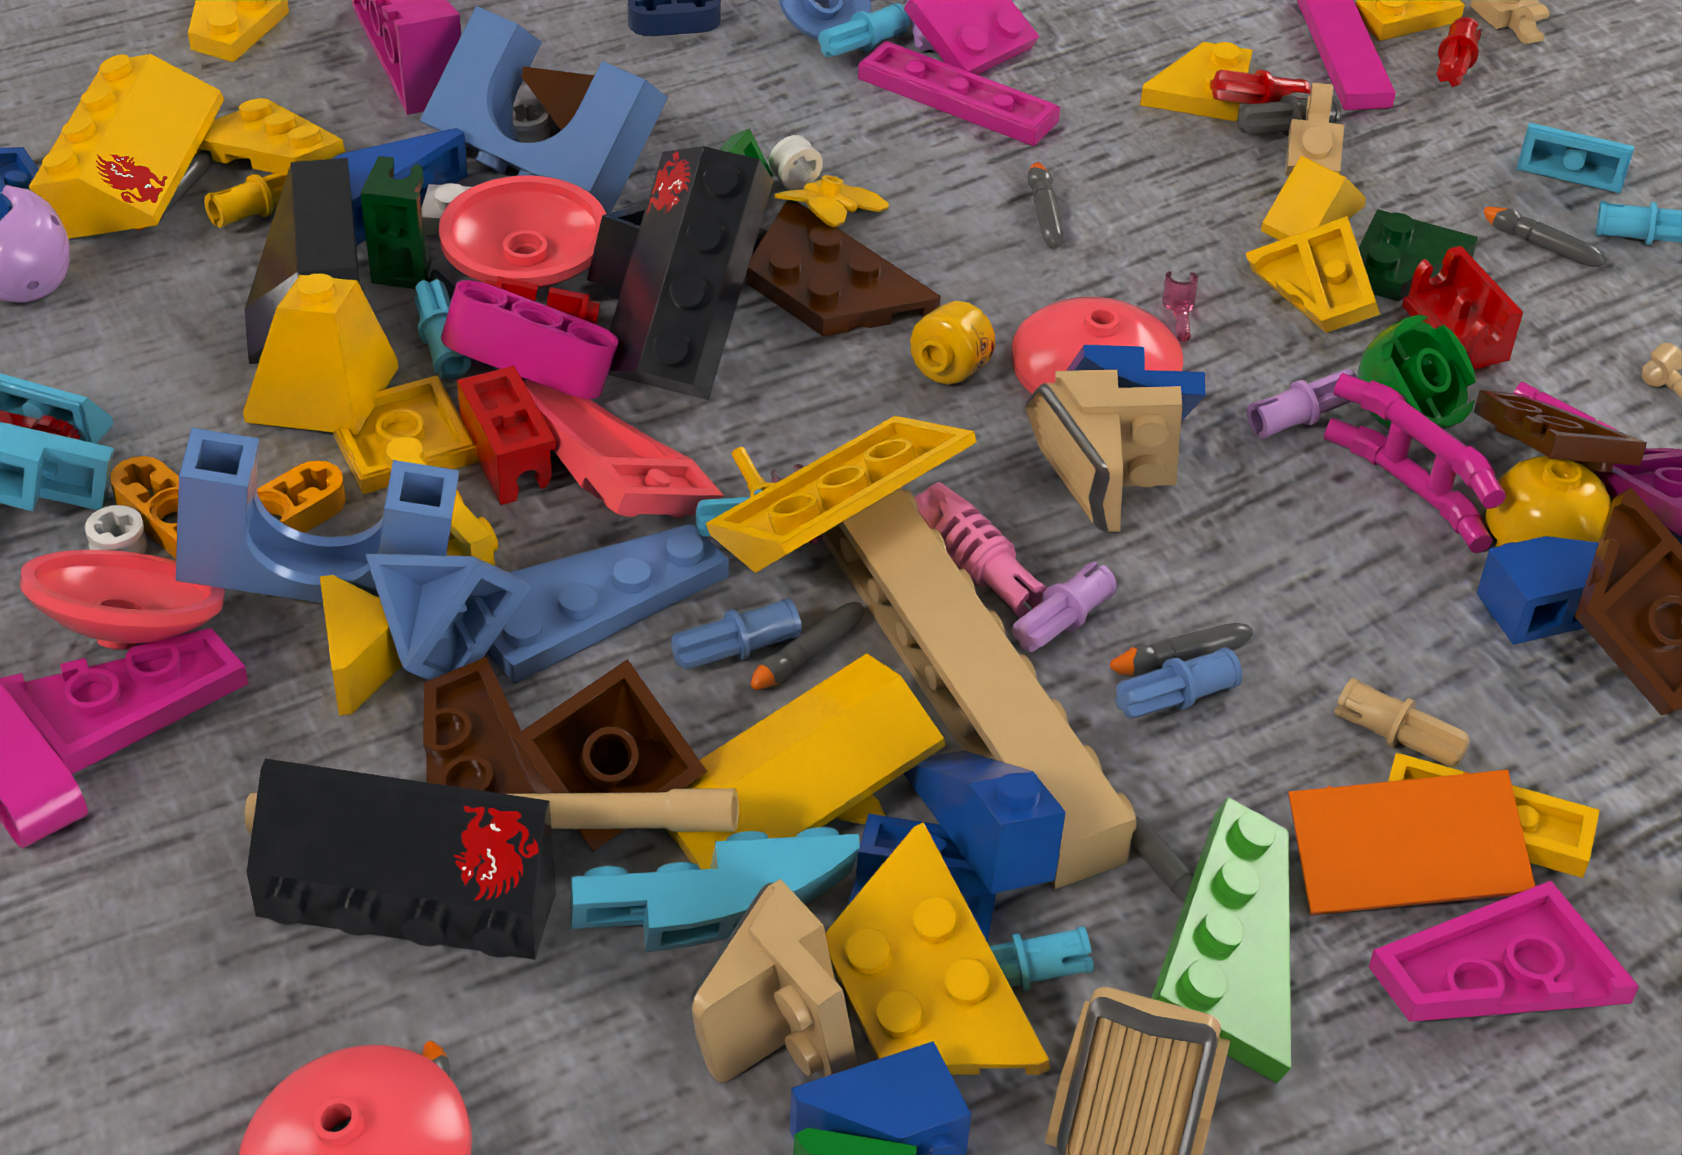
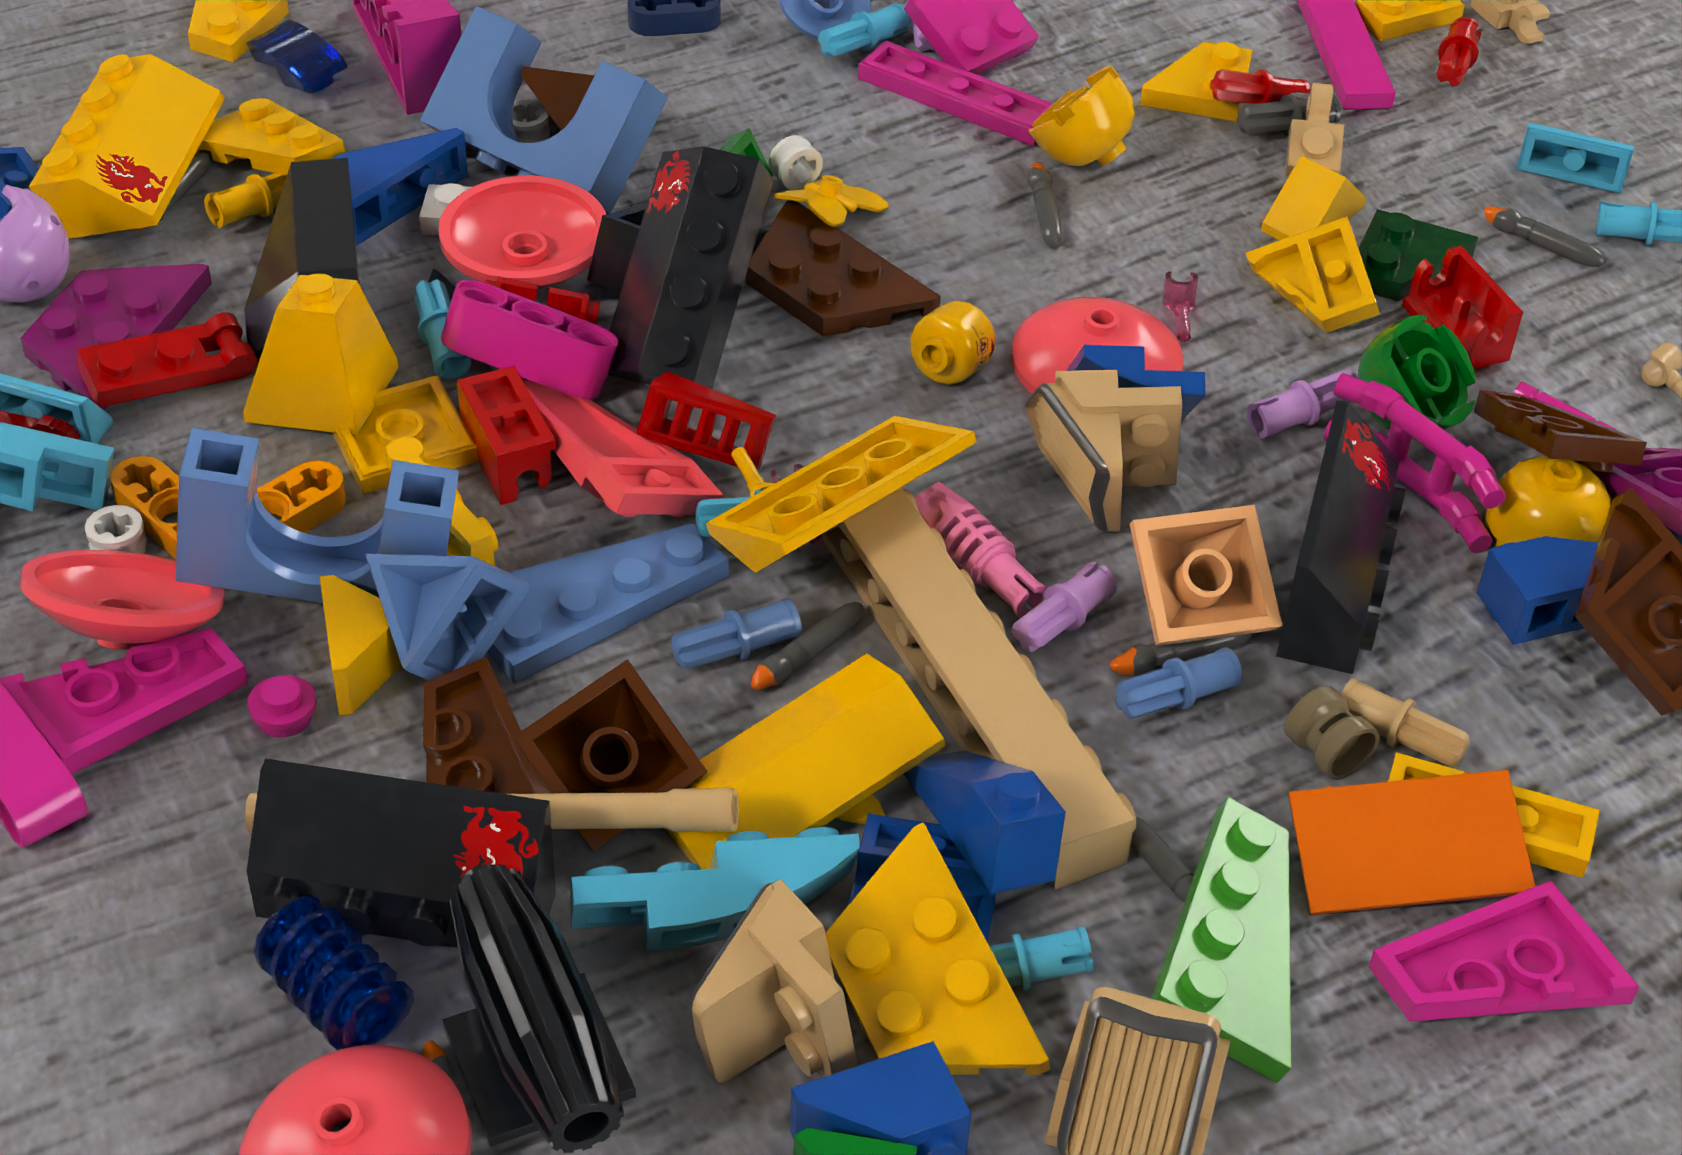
(107, 308): none -> magenta wing
(166, 361): none -> red plate
(282, 705): none -> dark pink plate
(298, 55): none -> clear blue slope
(332, 974): none -> clear blue piece
(394, 226): dark green hinge -> none
(537, 1039): none -> black plate
(678, 435): none -> red slope
(1087, 122): none -> yellow cylinder
(1205, 575): none -> light nougat slope
(1335, 736): none -> dark tan wheel
(1342, 548): none -> black slope

